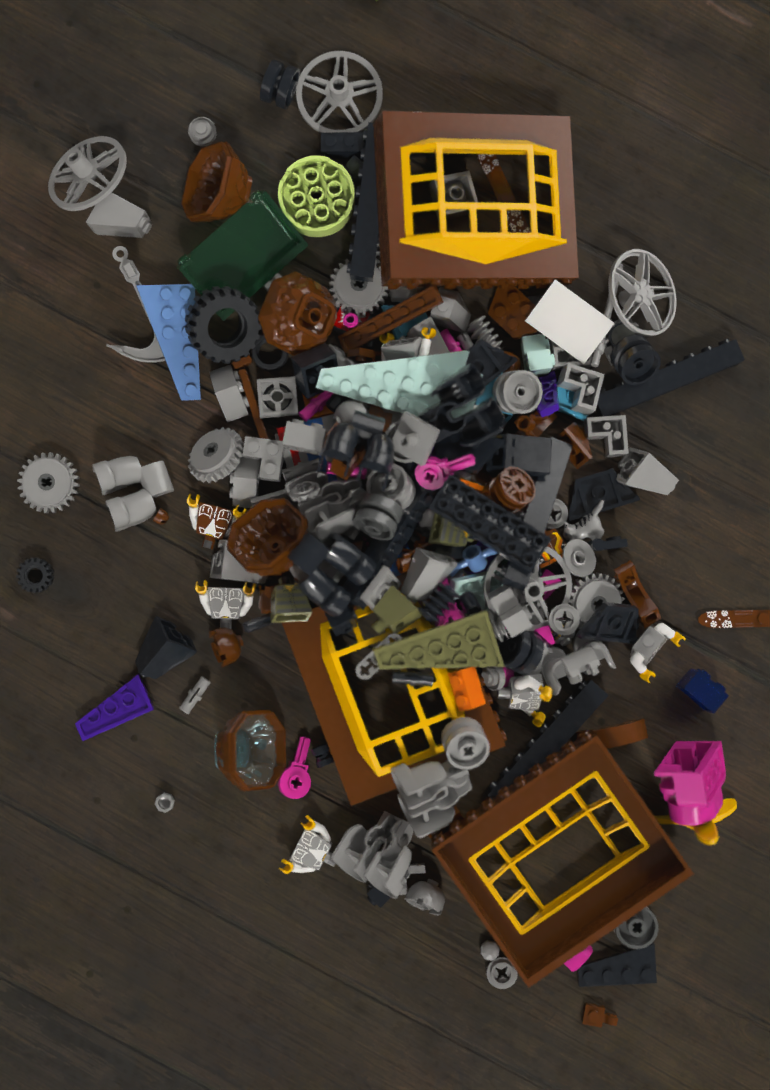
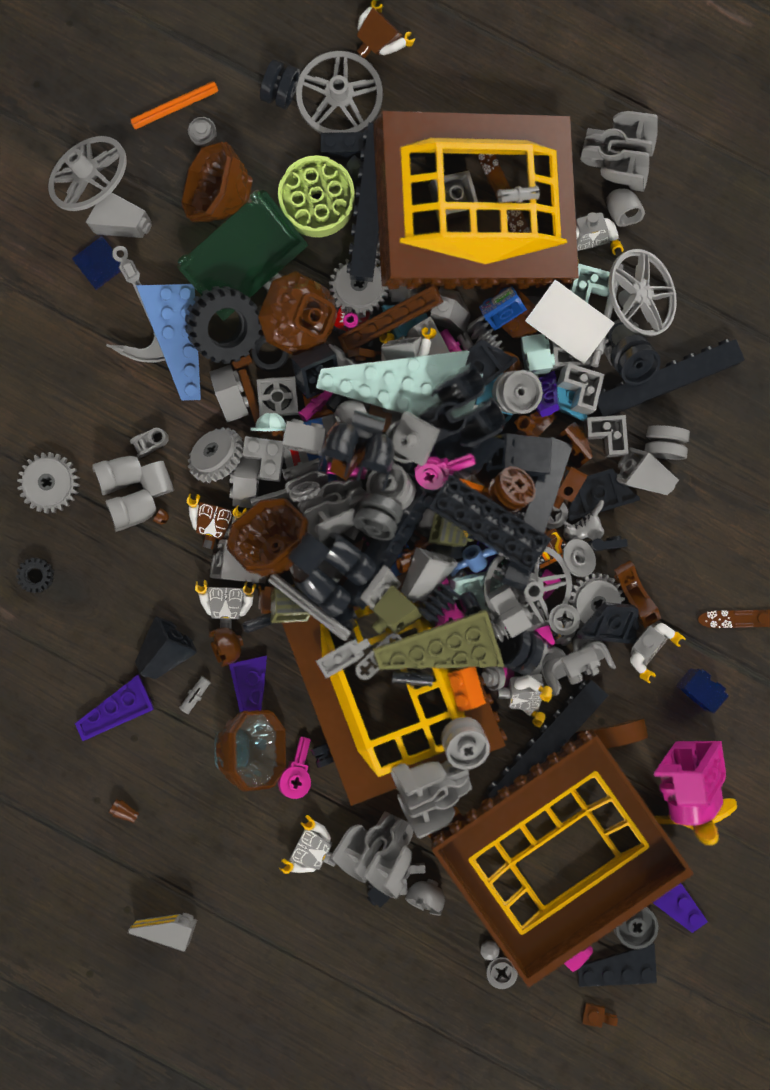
(97, 263): none -> clear blue plate
(123, 811): none -> reddish brown cone
(146, 443): none -> light grey piece
(164, 802): light grey tile -> none
(167, 930): none -> light grey slope
(174, 105): none -> orange axle
(249, 682): none -> dark purple wing
(272, 425): none -> light aqua piece
(309, 606): none -> light grey axle
(342, 657): none -> light grey hinge
(379, 34): none -> reddish brown torso
(502, 307): none -> blue slope
(518, 194): none -> light grey pin
(569, 486): none -> reddish brown torso
(590, 281): none -> light aqua brick
(596, 231): none -> light grey torso
(620, 202): none -> light grey piece
(629, 131): none -> light grey piece
(667, 442): none -> light grey wheel
(681, 908): none -> dark purple wing

